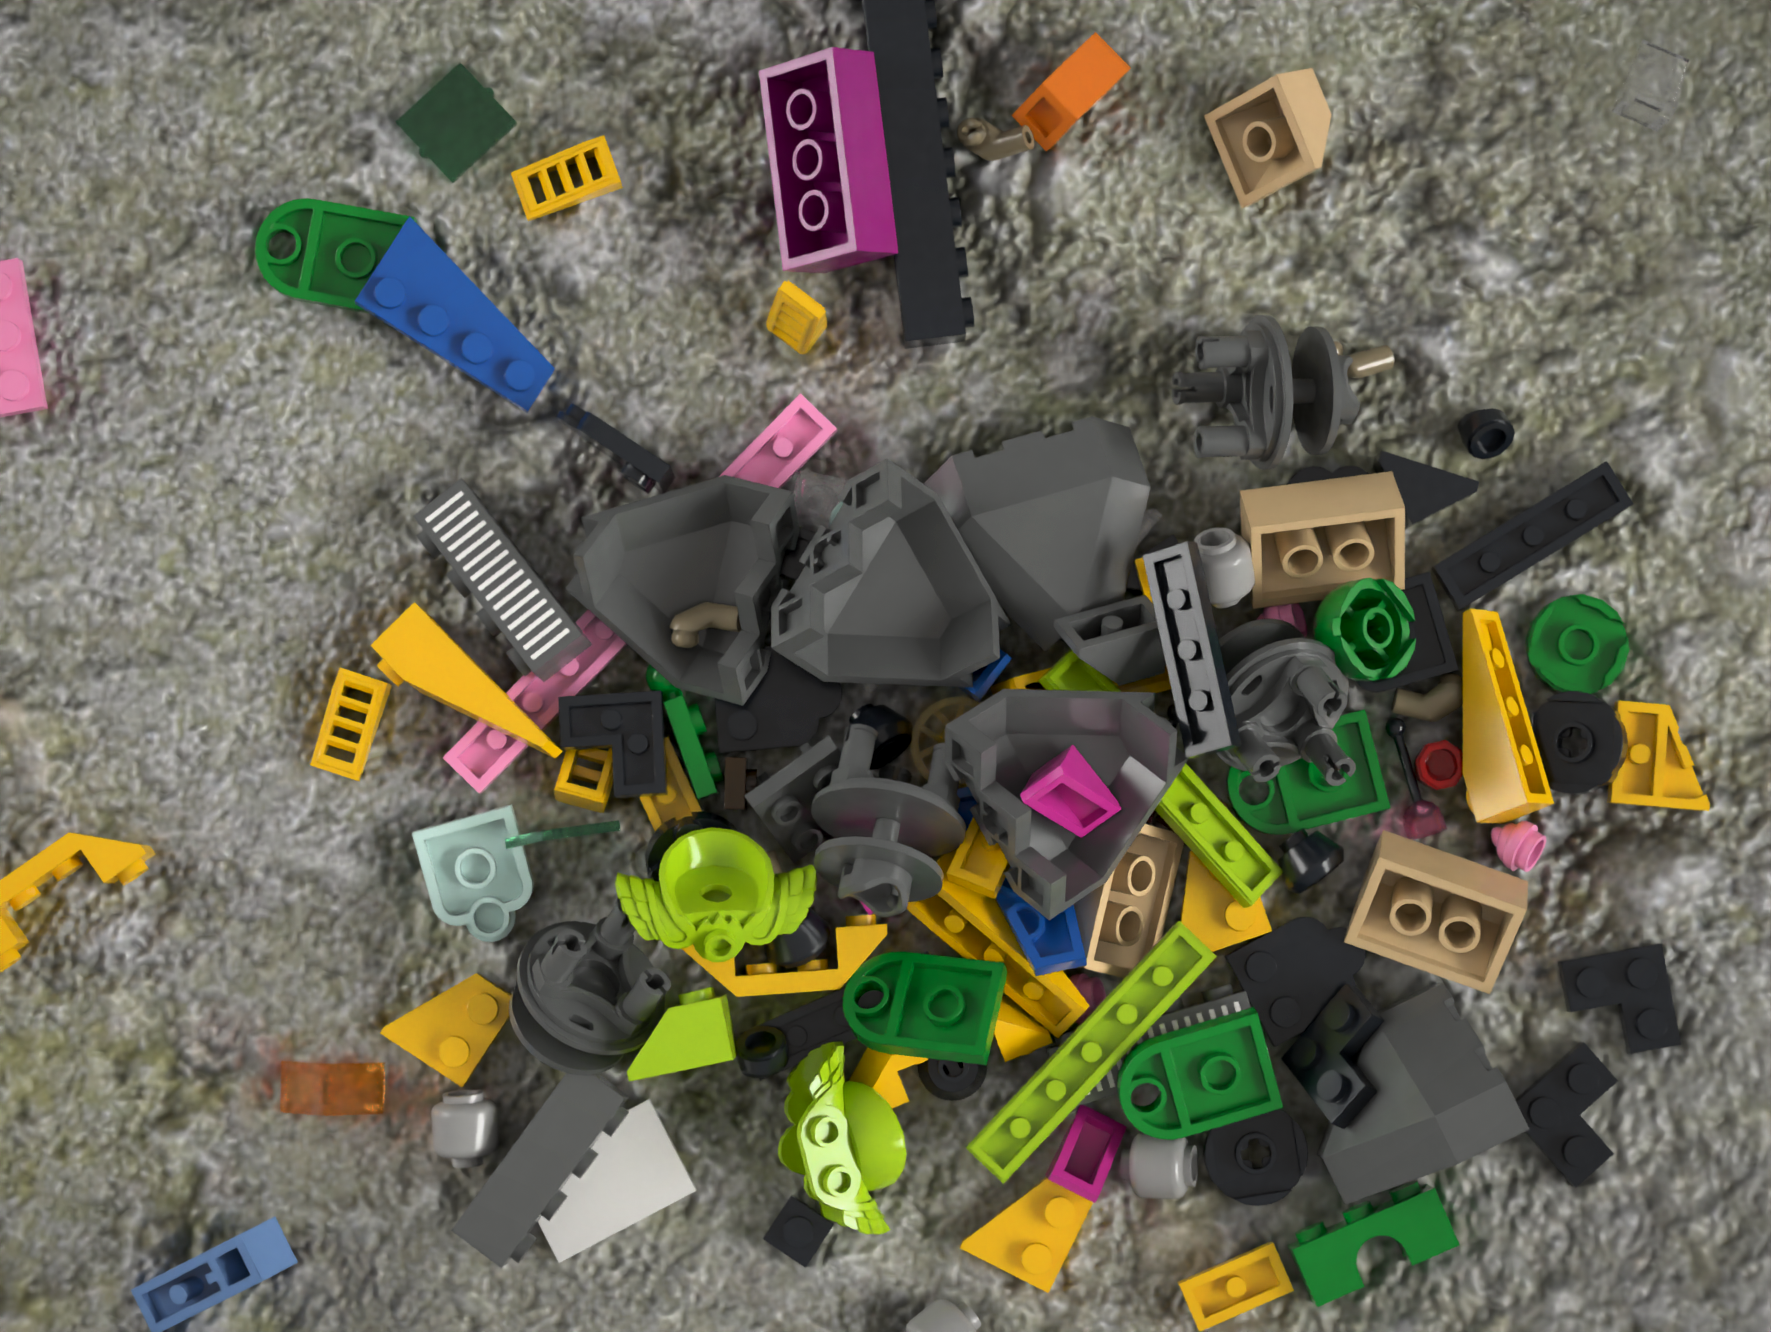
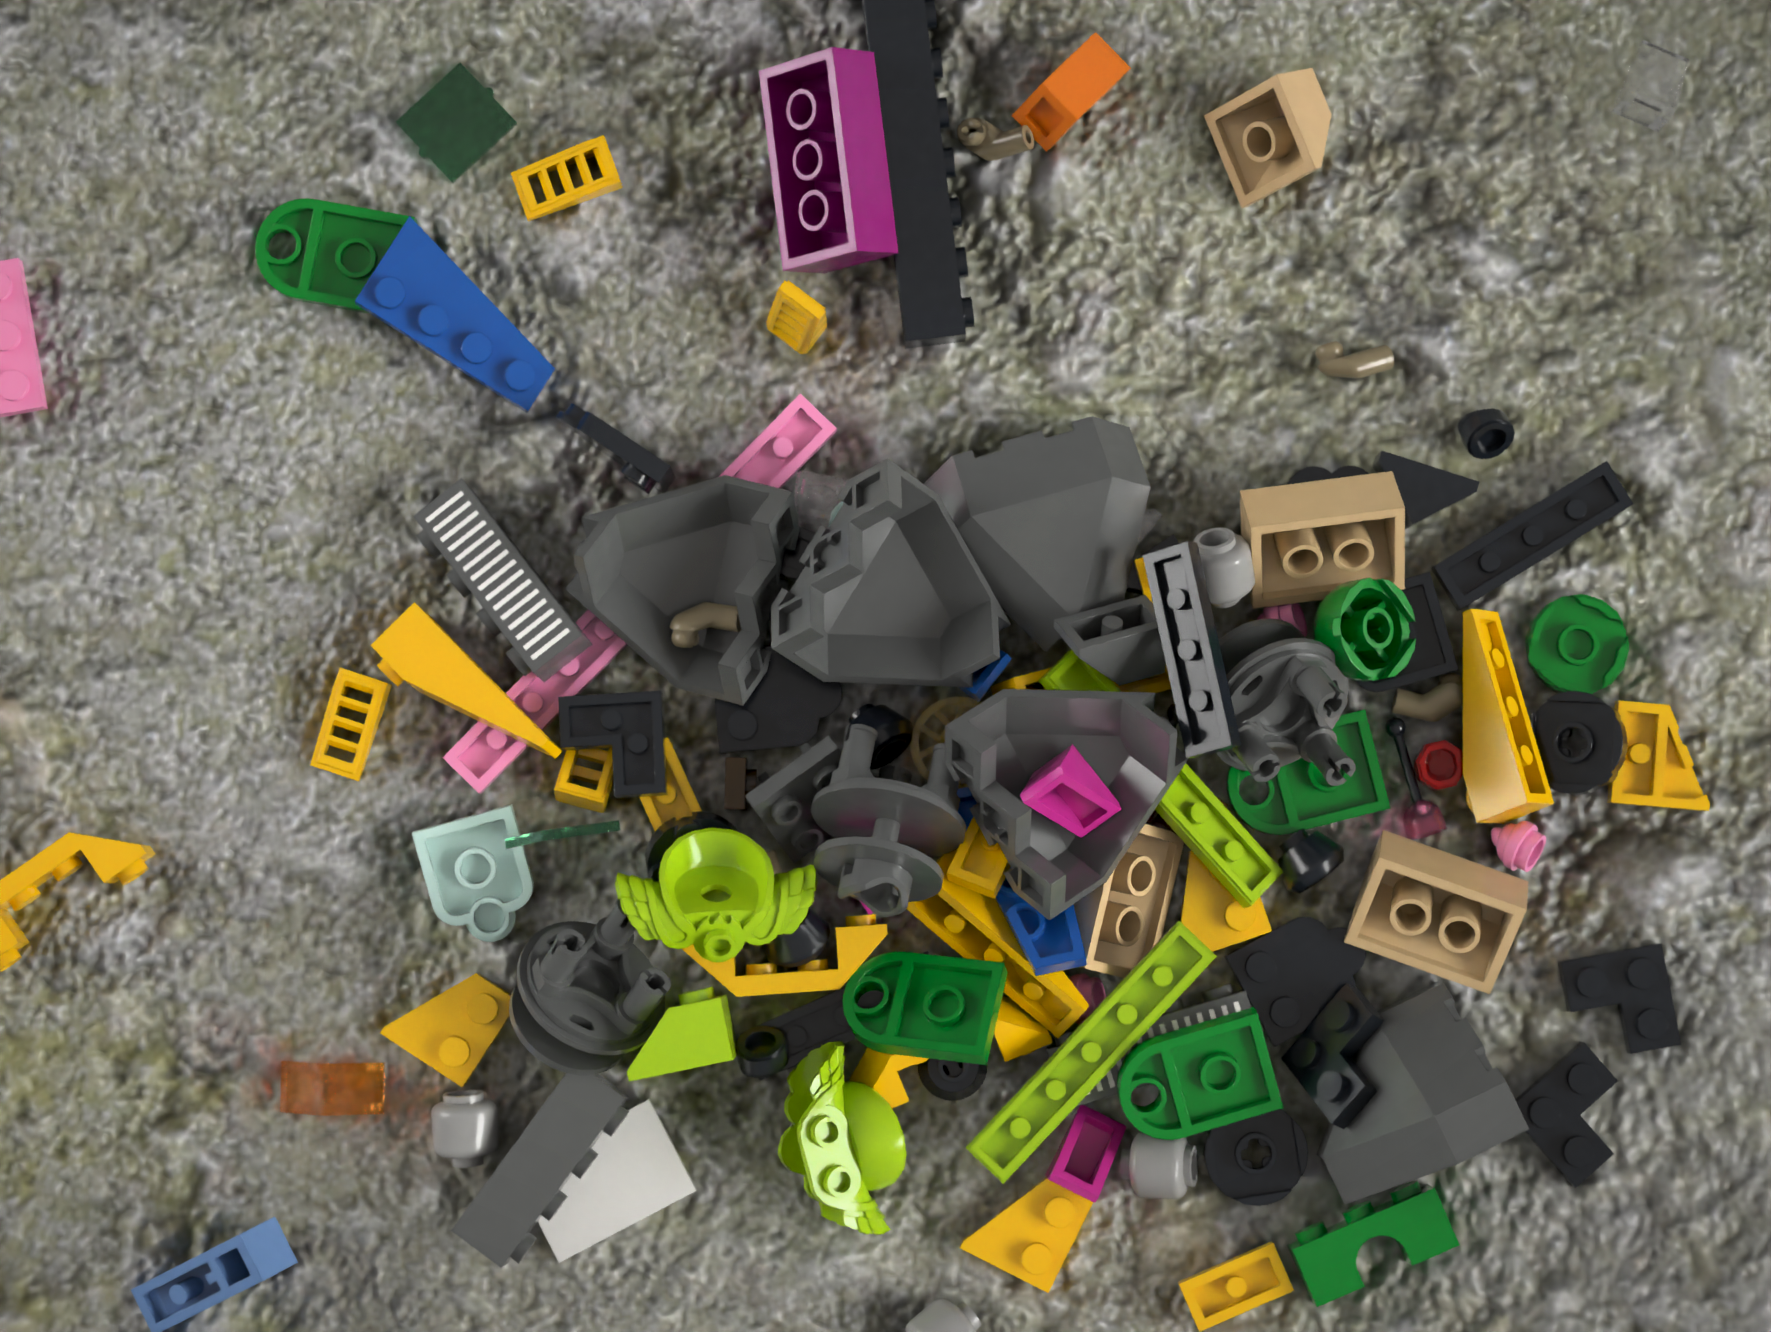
(687, 725): green plate -> none
(798, 1231): black plate -> none
(1264, 392): dark grey piece -> none

